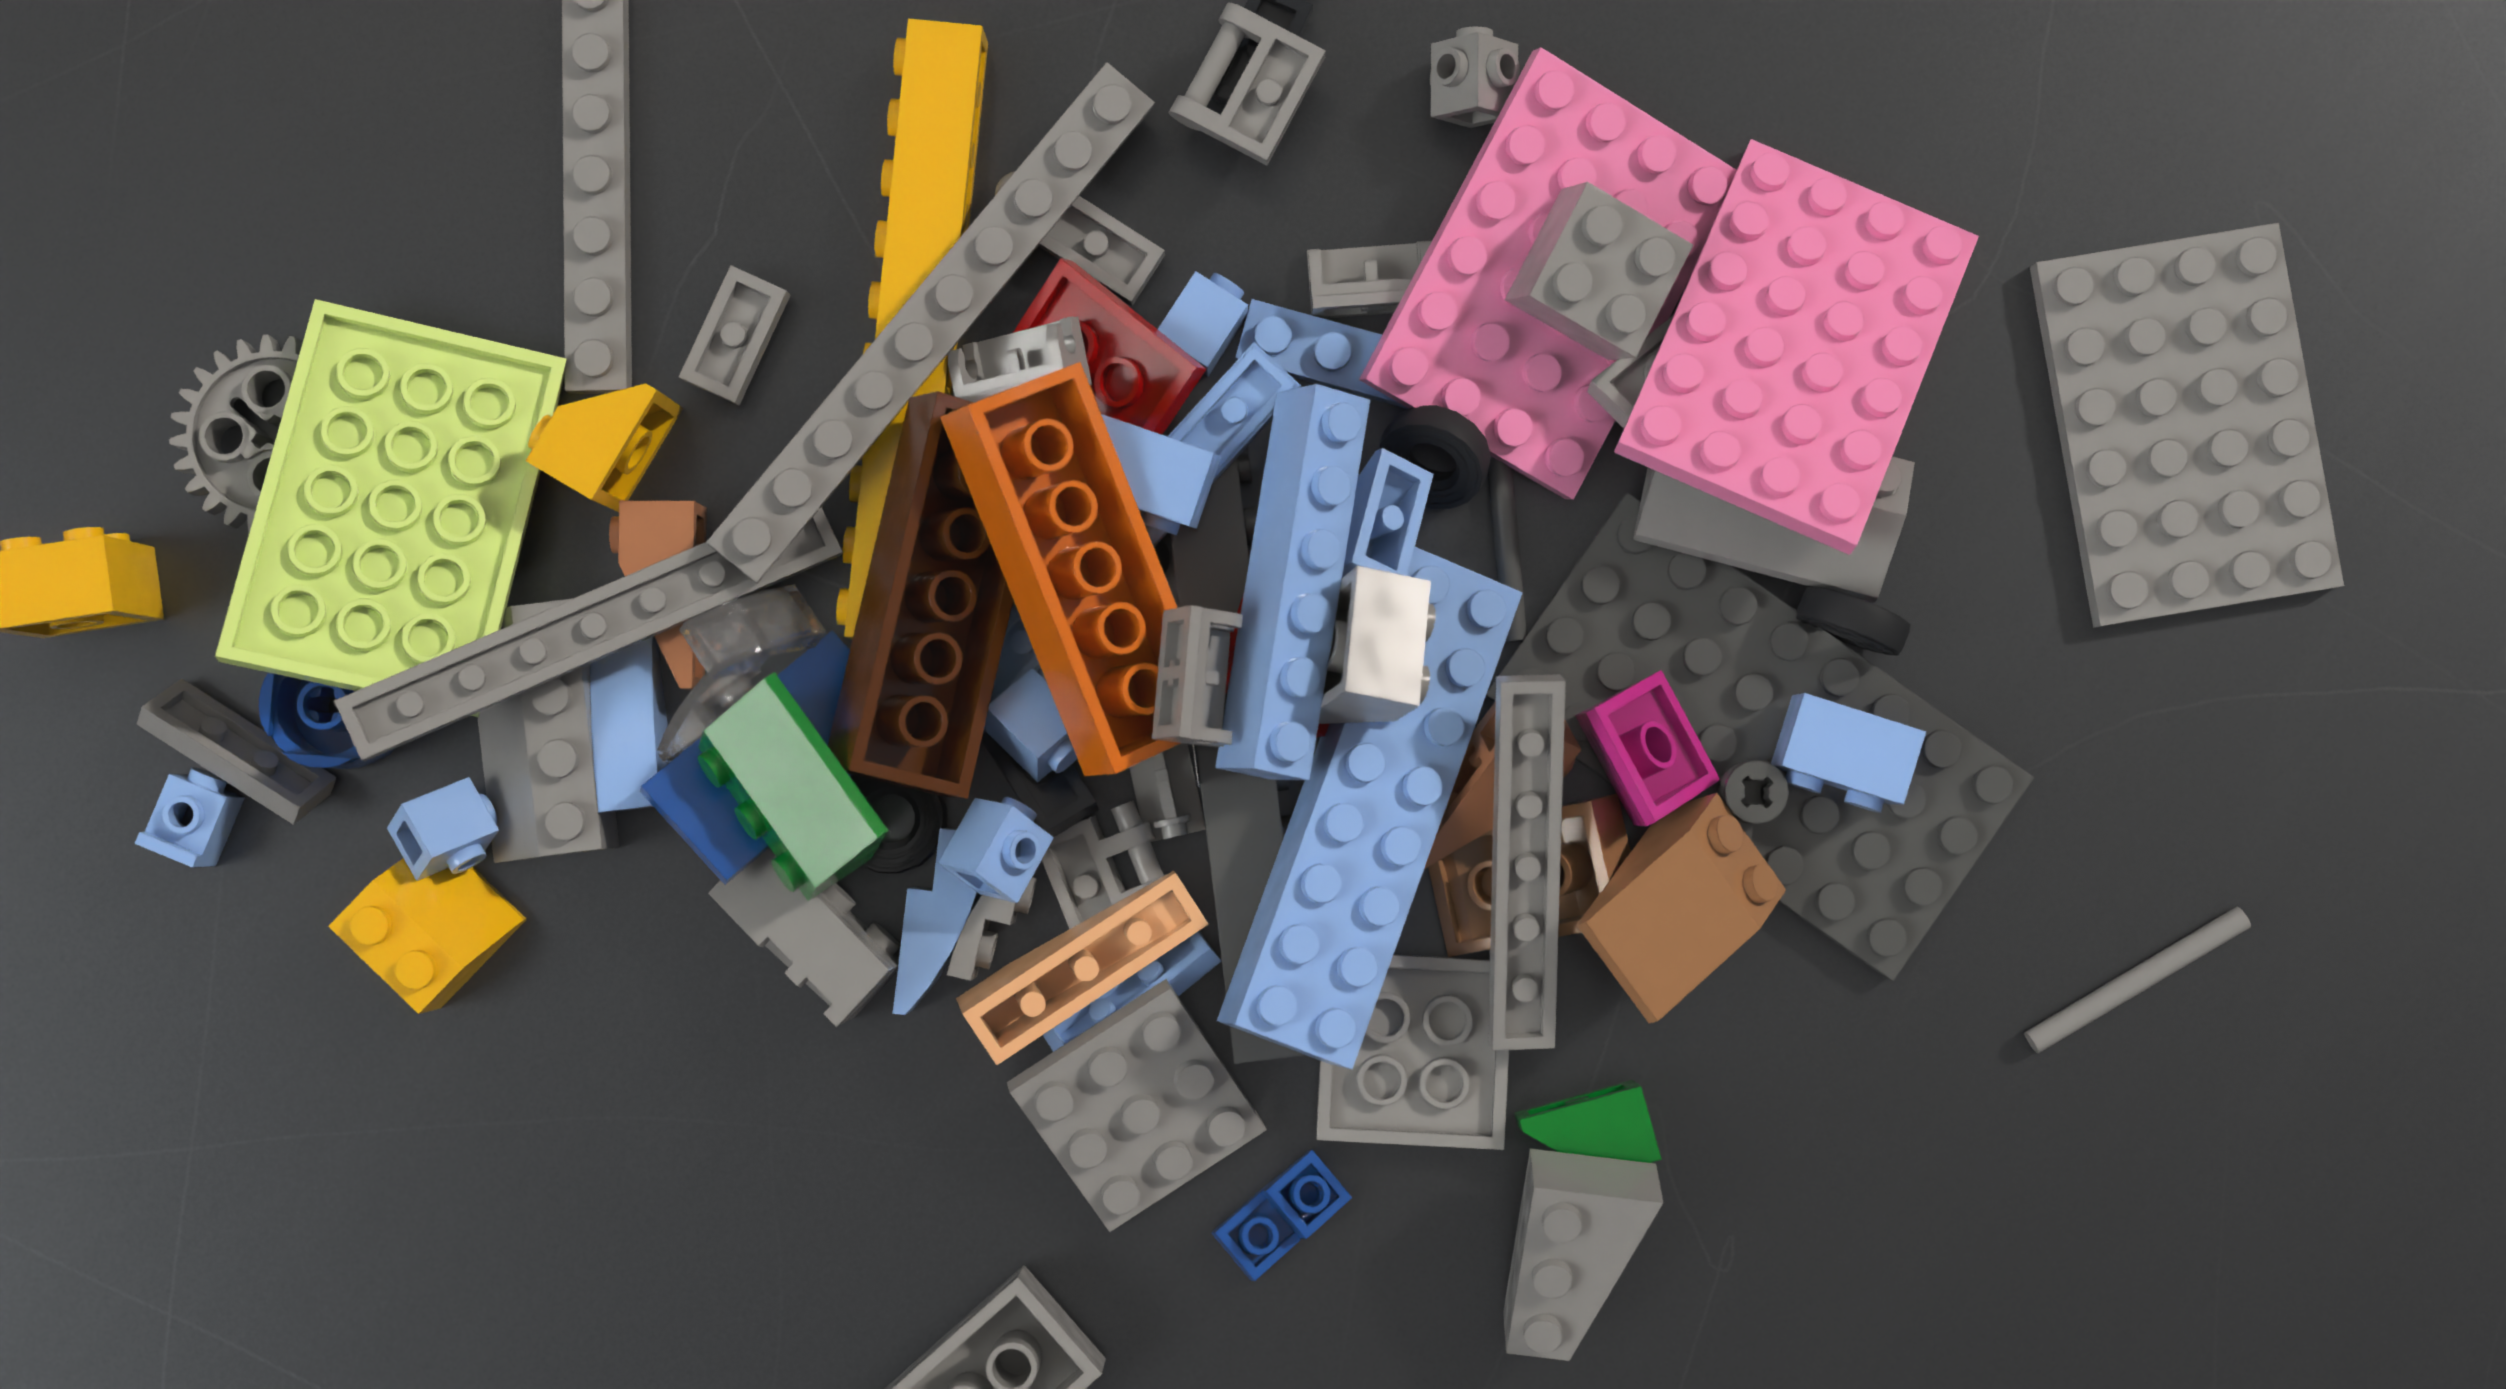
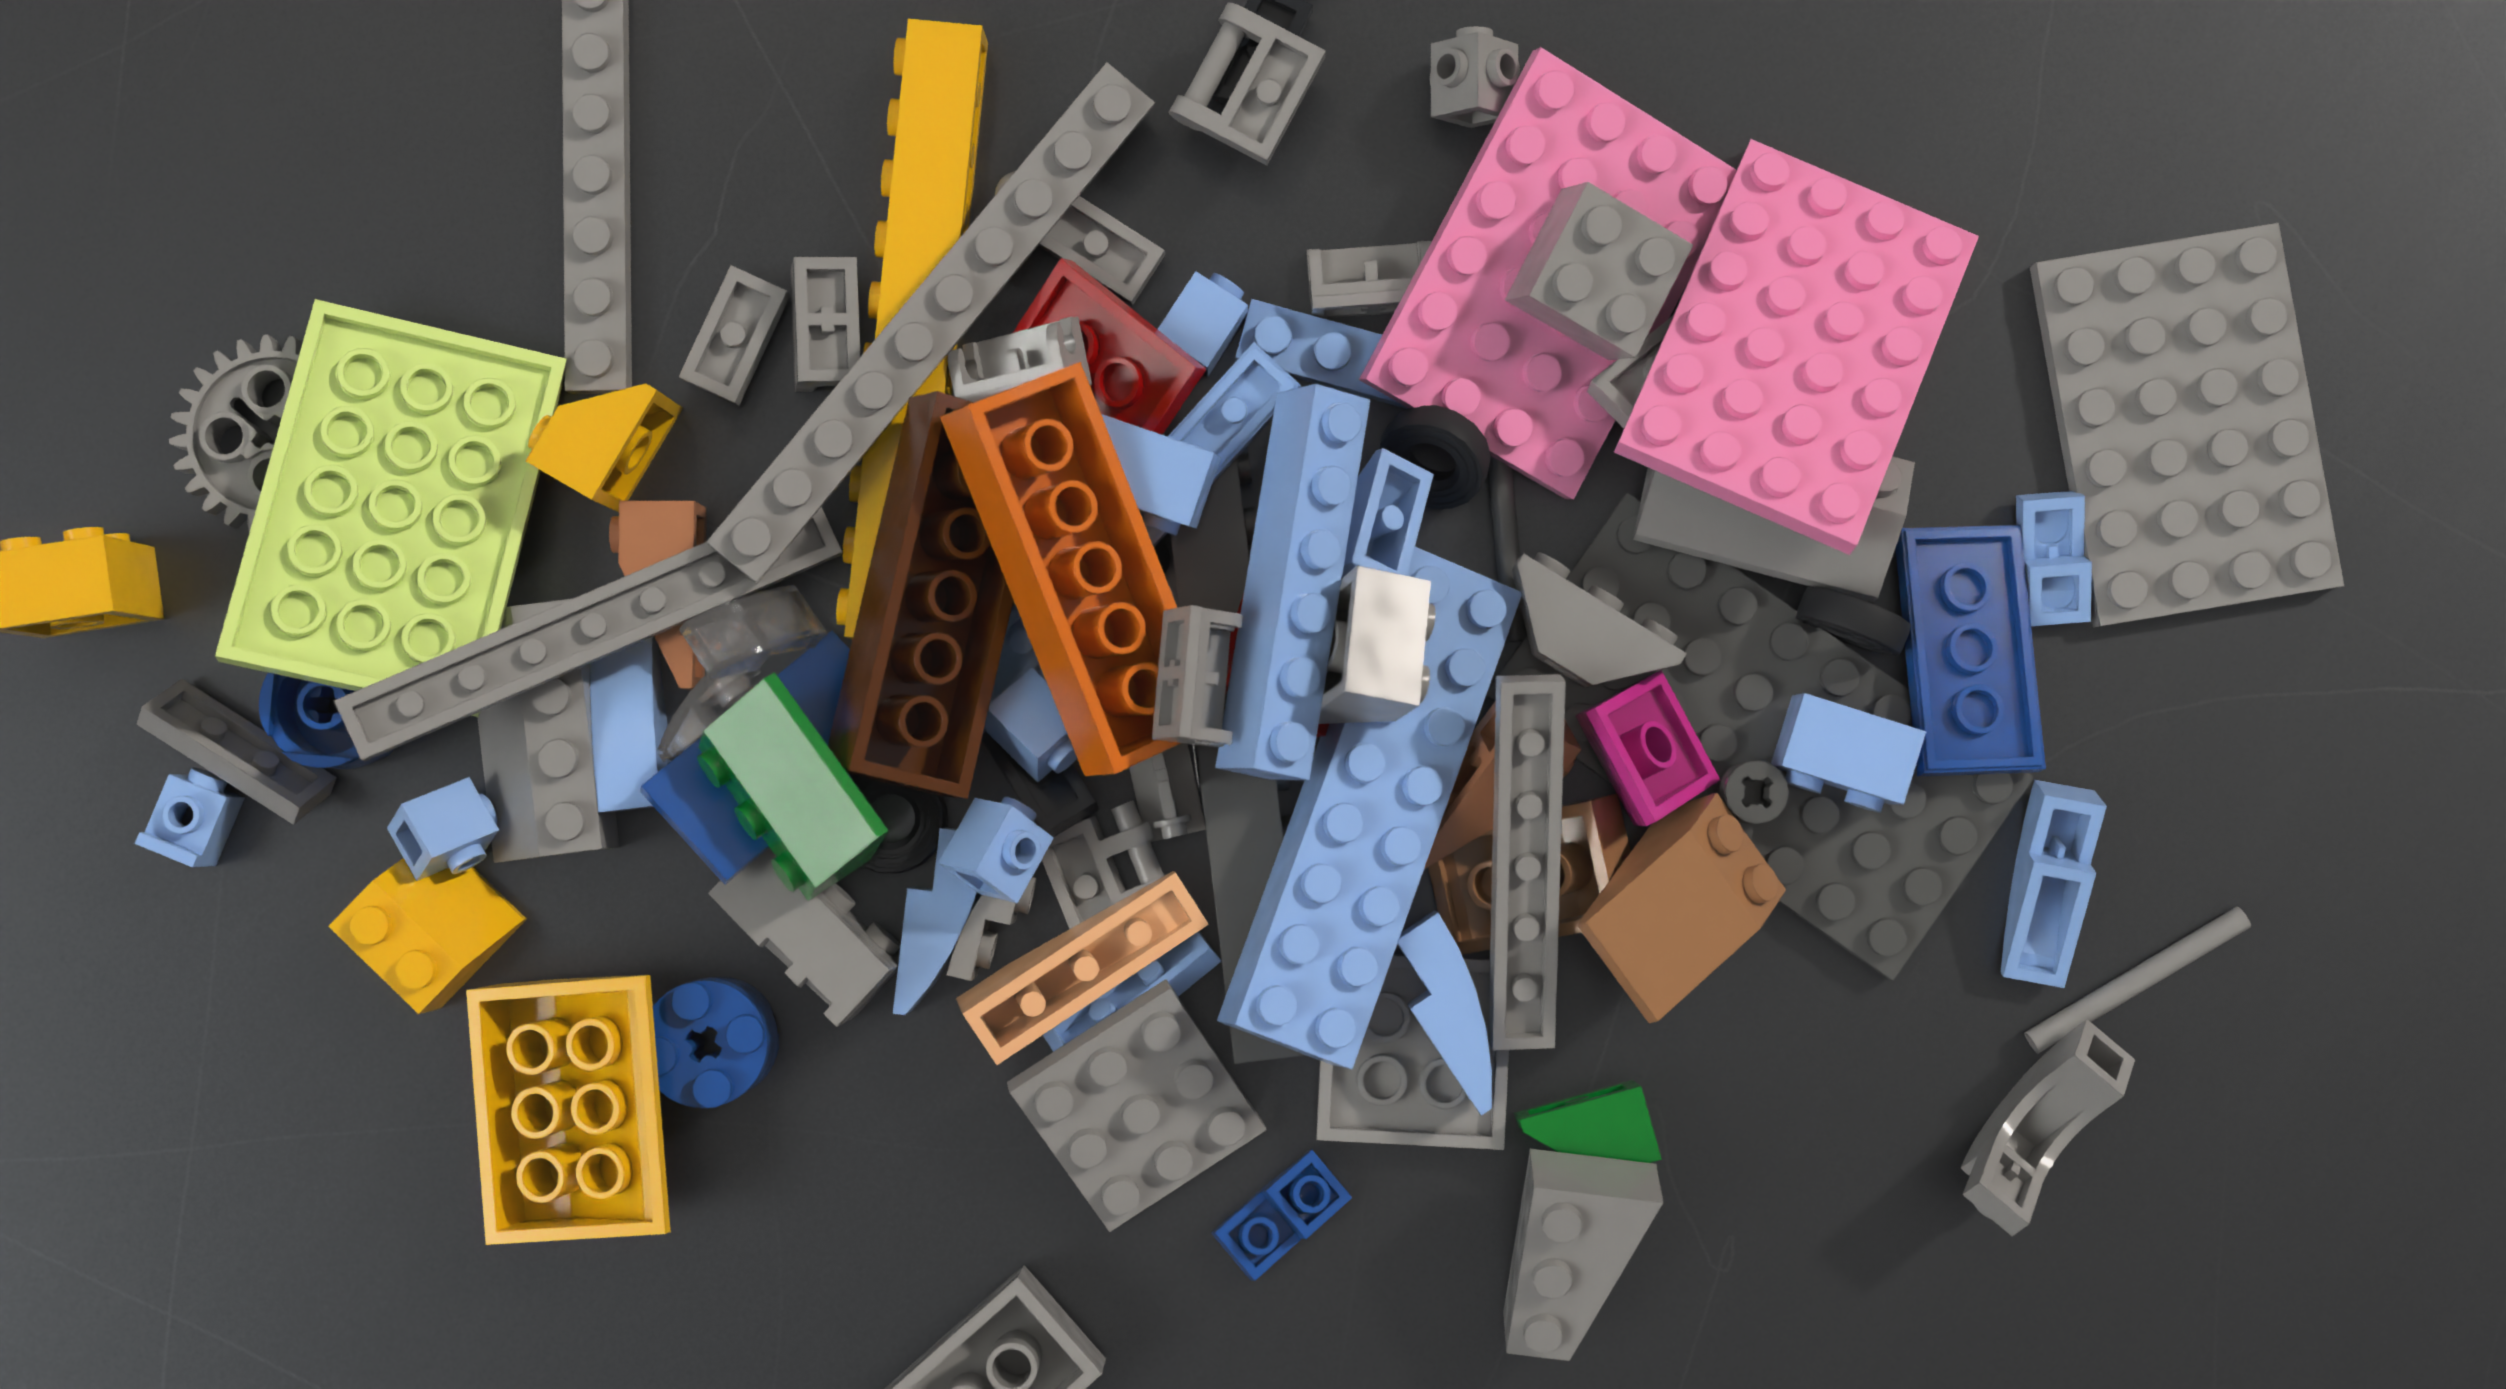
(568, 1109): none -> yellow slope
(744, 1033): none -> blue brick
(824, 320): none -> light grey hinge
(1450, 1006): none -> light blue slope
(1584, 630): none -> light grey slope
(1970, 650): none -> blue tile
(2039, 1119): none -> light grey arch
(2051, 882): none -> light blue slope
(2054, 557): none -> light blue slope

